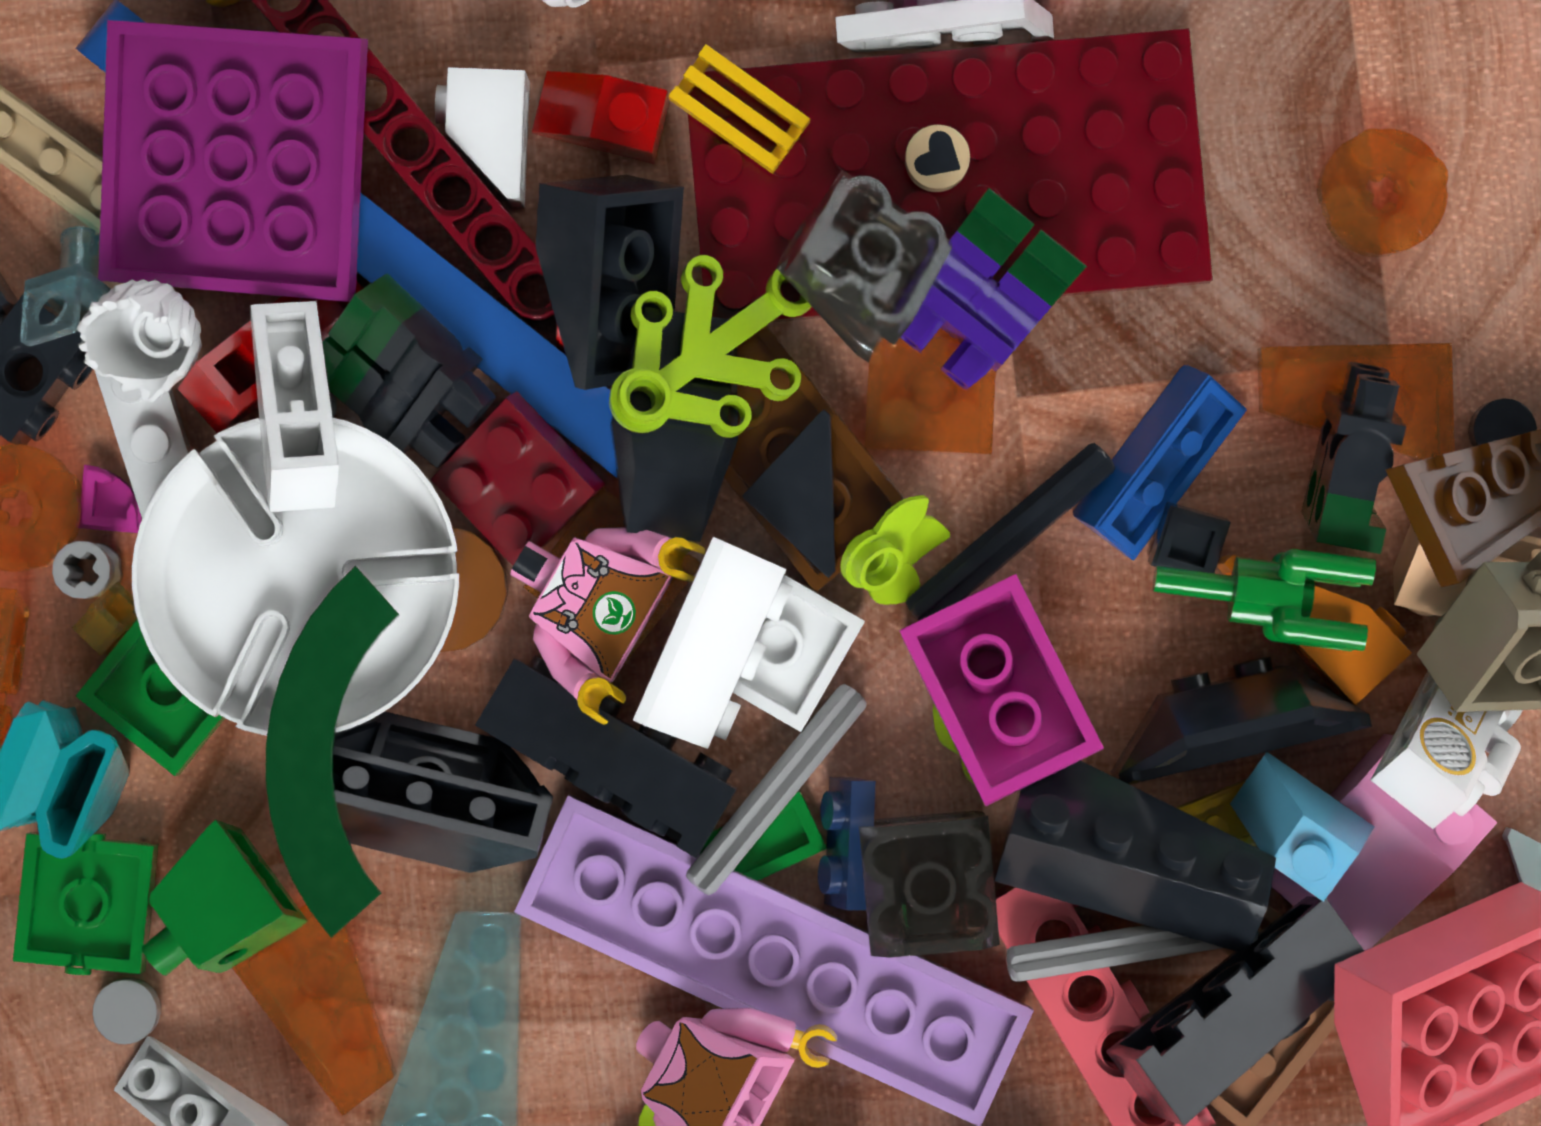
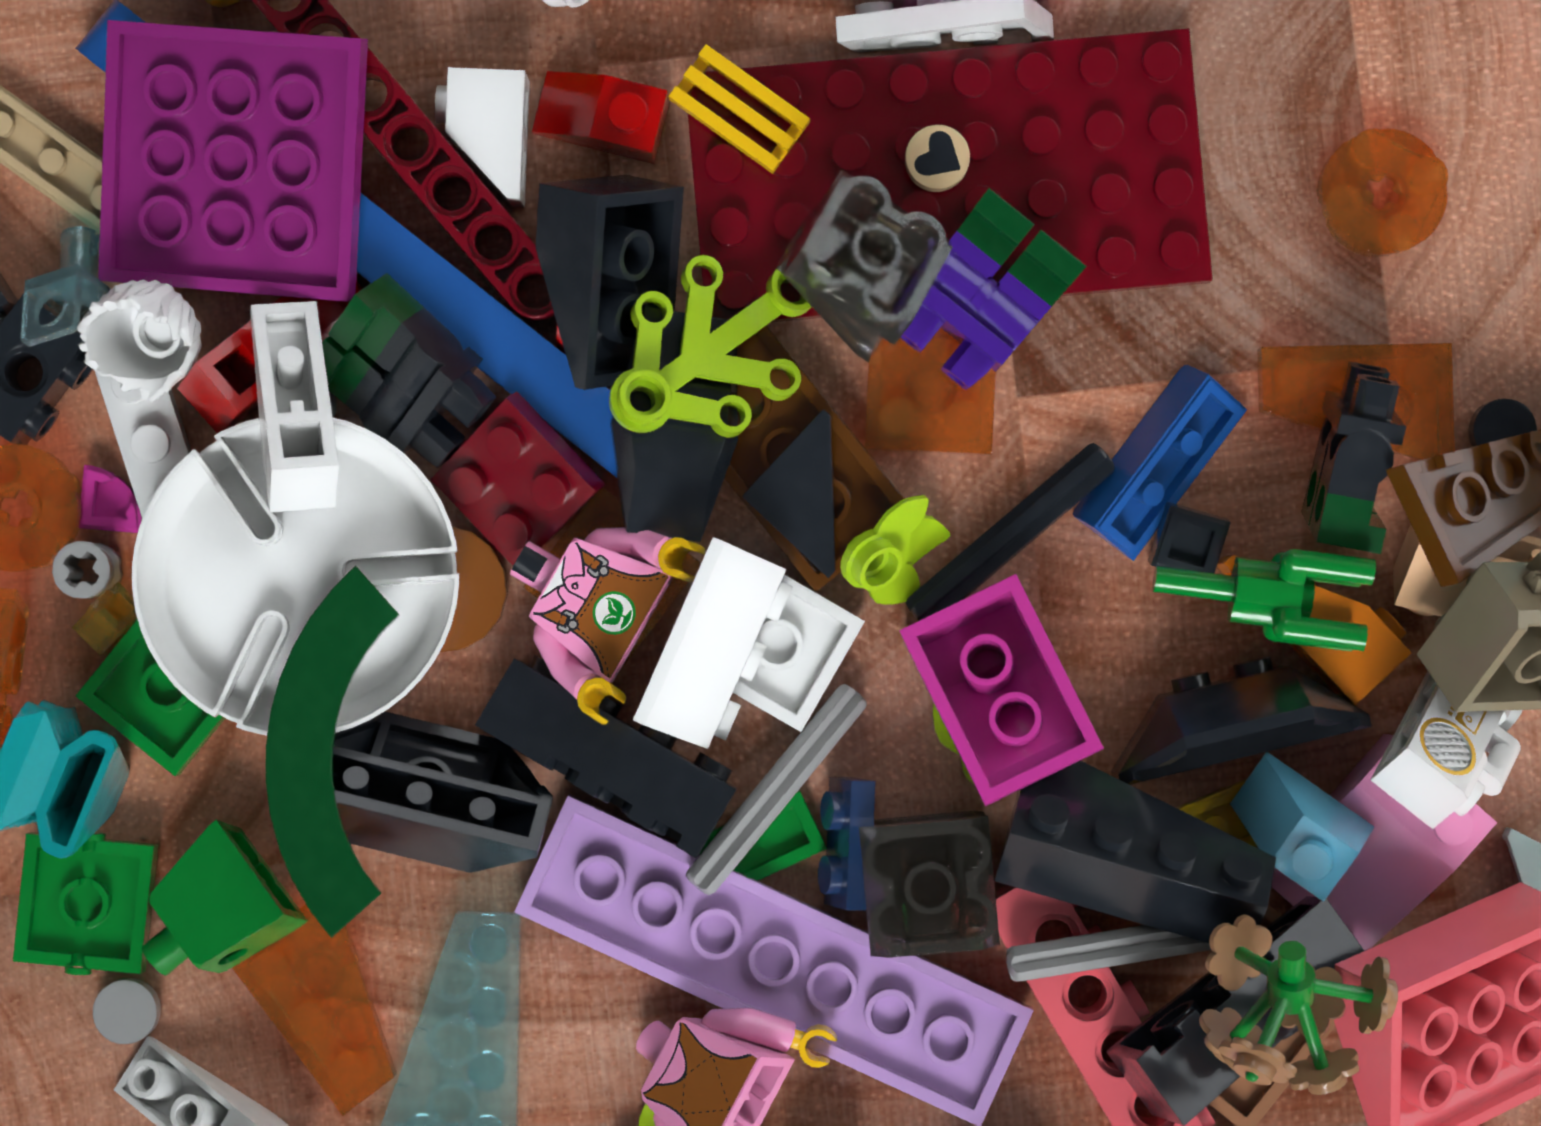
(1297, 999): none -> medium nougat plant

